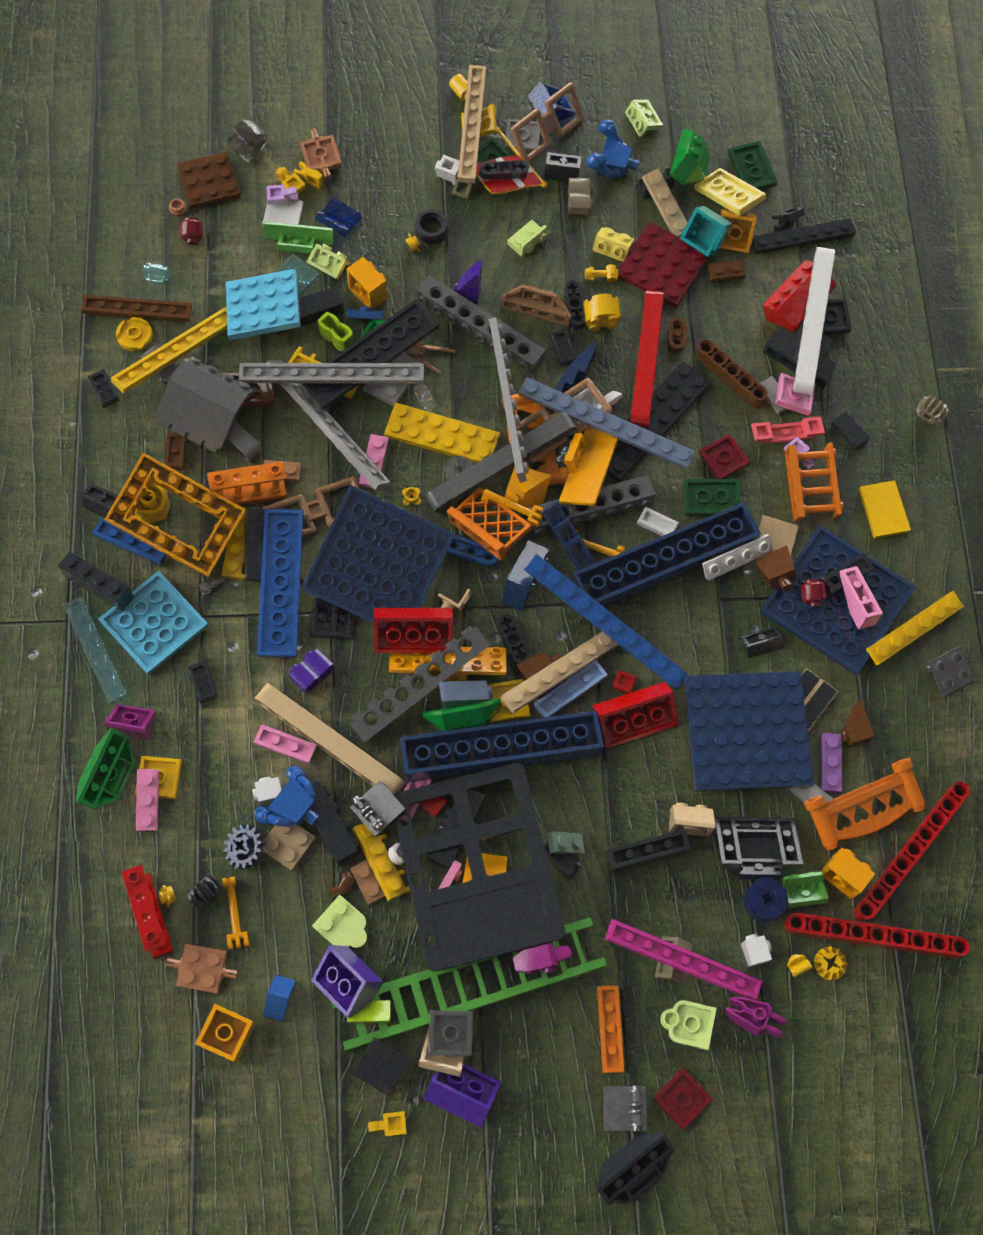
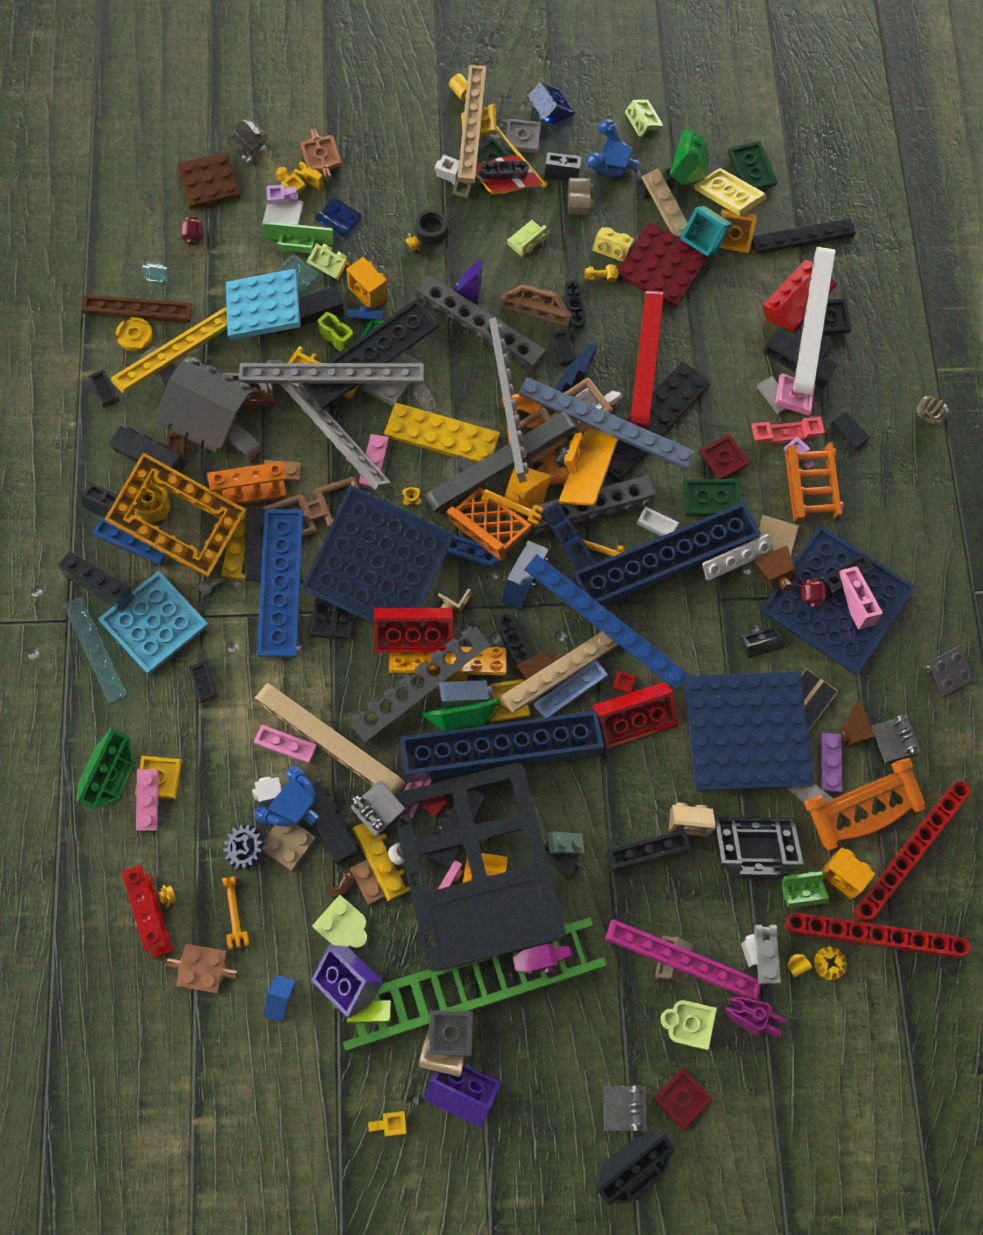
(131, 721): magenta slope -> none
(132, 445): none -> black brick
(177, 207): nougat plate -> none
(205, 892): black gear -> none
(225, 1033): light orange brick -> none
(311, 671): dark purple brick -> none
(380, 1066): black slope -> none
(420, 350): medium nougat plant -> none
(547, 123): medium nougat bar -> none
(602, 312): yellow brick -> none
(610, 1029): orange plate -> none
(677, 335): reddish brown plate -> none
(726, 271): reddish brown plate -> none
(728, 365): reddish brown beam -> none
(767, 955): none -> light grey plate
(776, 897): clear blue brick -> none
(790, 215): black plate -> none
(884, 509): yellow tile -> none
(895, 739): none -> flat silver hinge
(914, 628): yellow plate -> none

